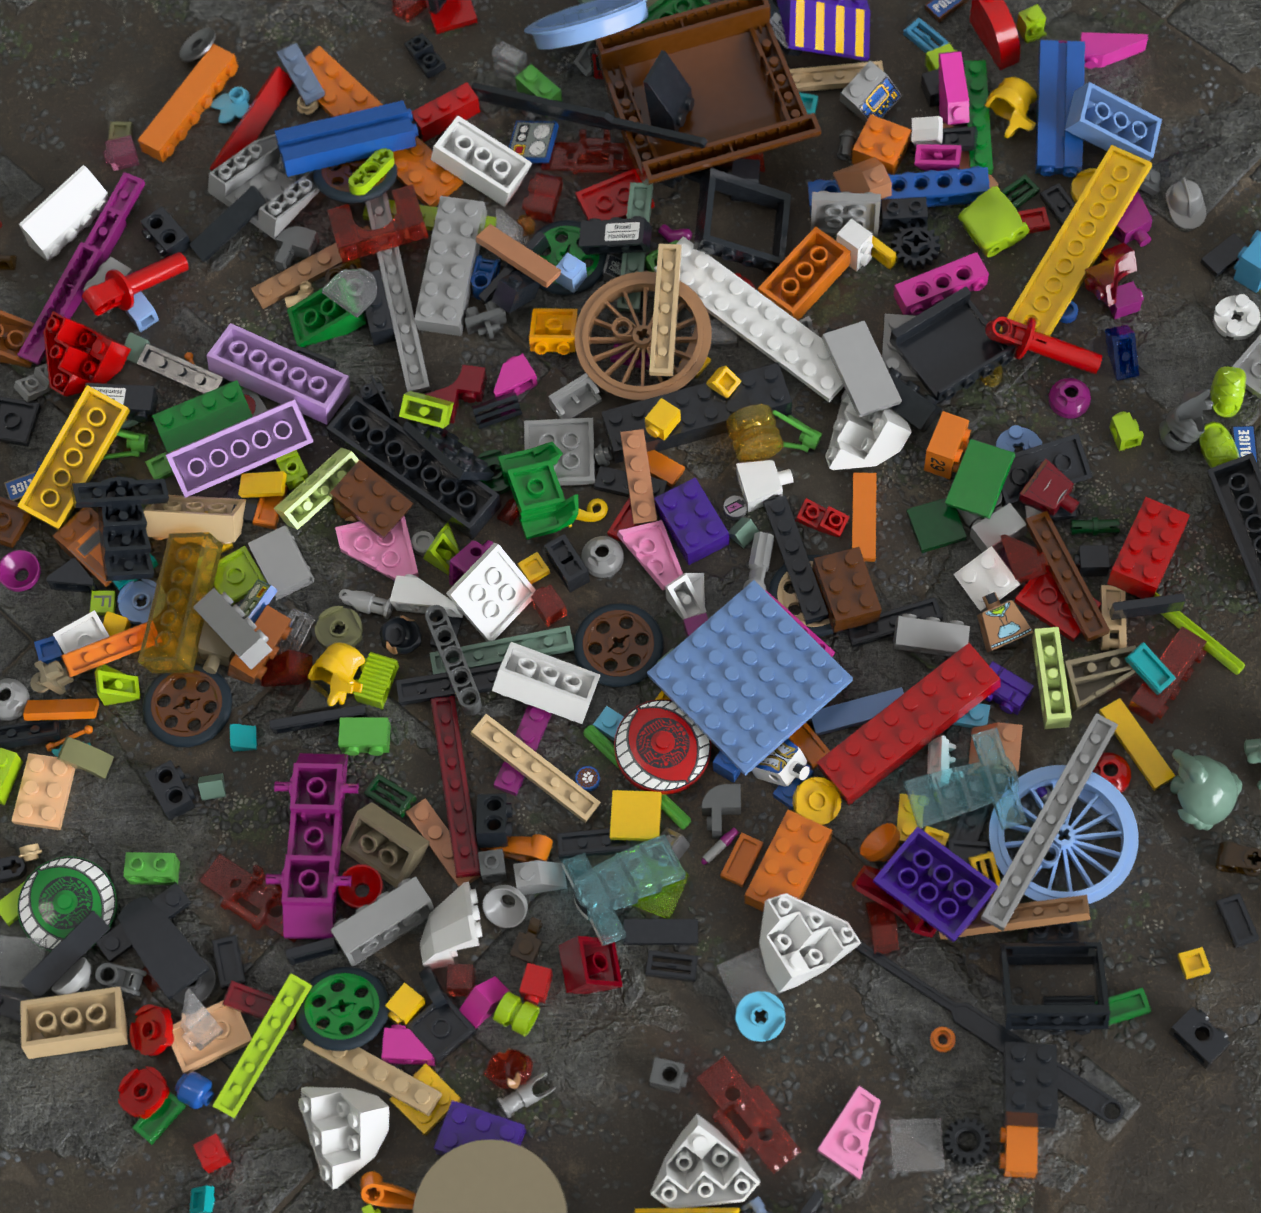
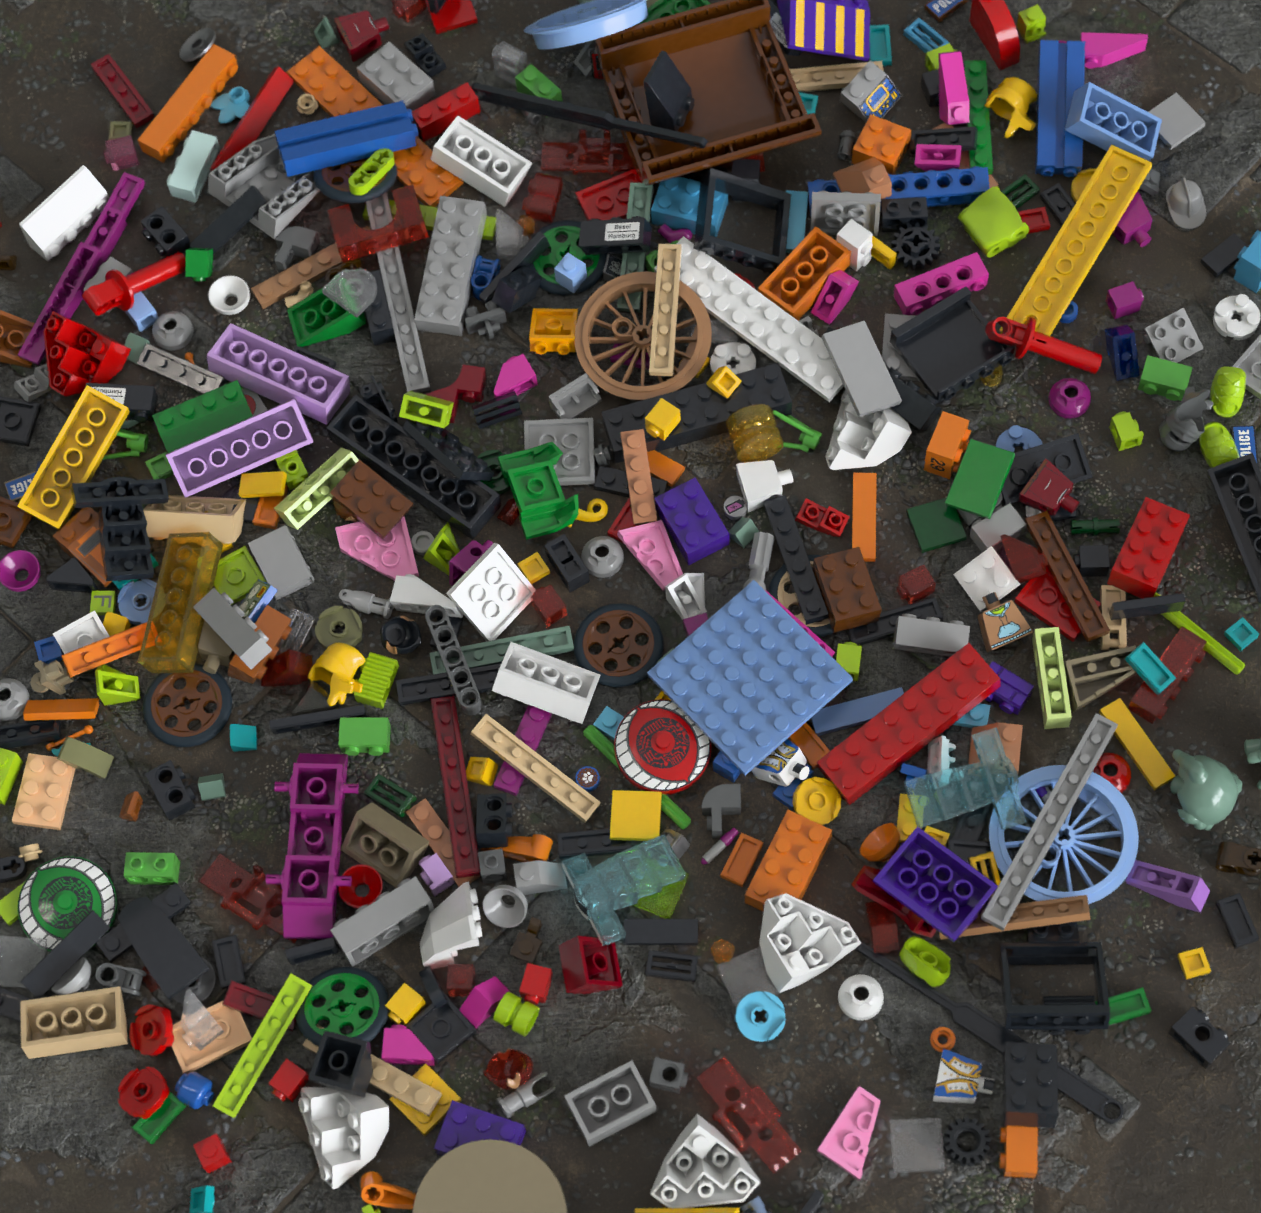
(122, 91): none -> dark red plate
(131, 806): none -> dark orange slope
(175, 338): none -> light grey piece
(193, 166): none -> light aqua brick
(199, 263): none -> green brick
(227, 287): none -> white piece
(288, 1081): none -> red brick
(301, 74): sand blue plate -> none
(325, 34): none -> sand green slope
(343, 1064): none -> black slope
(360, 33): none -> dark red torso
(395, 78): none -> light grey brick
(435, 874): none -> lavender brick
(481, 770): none -> yellow slope
(518, 255): nougat tile -> none
(534, 140): tile -> none
(610, 1103): none -> light grey brick
(678, 205): none -> dark azure brick
(722, 951): none -> clear orange plate
(733, 351): none -> white plate
(797, 219): none -> medium azure tile
(834, 296): none -> dark pink slope
(849, 658): none -> lime brick
(860, 1009): none -> white piece
(880, 44): none -> teal tile
(912, 771): none -> blue tile
(916, 584): none -> clear red brick
(926, 961): none -> lime piece
(927, 130): white piece -> none
(960, 1079): none -> torso
(1104, 277): dark red arch -> none
(1164, 378): none -> bright green brick
(1170, 885): none -> medium lavender slope
(1173, 337): none -> light grey hinge
(1178, 120): none -> light grey tile
(1241, 634): none -> teal plate

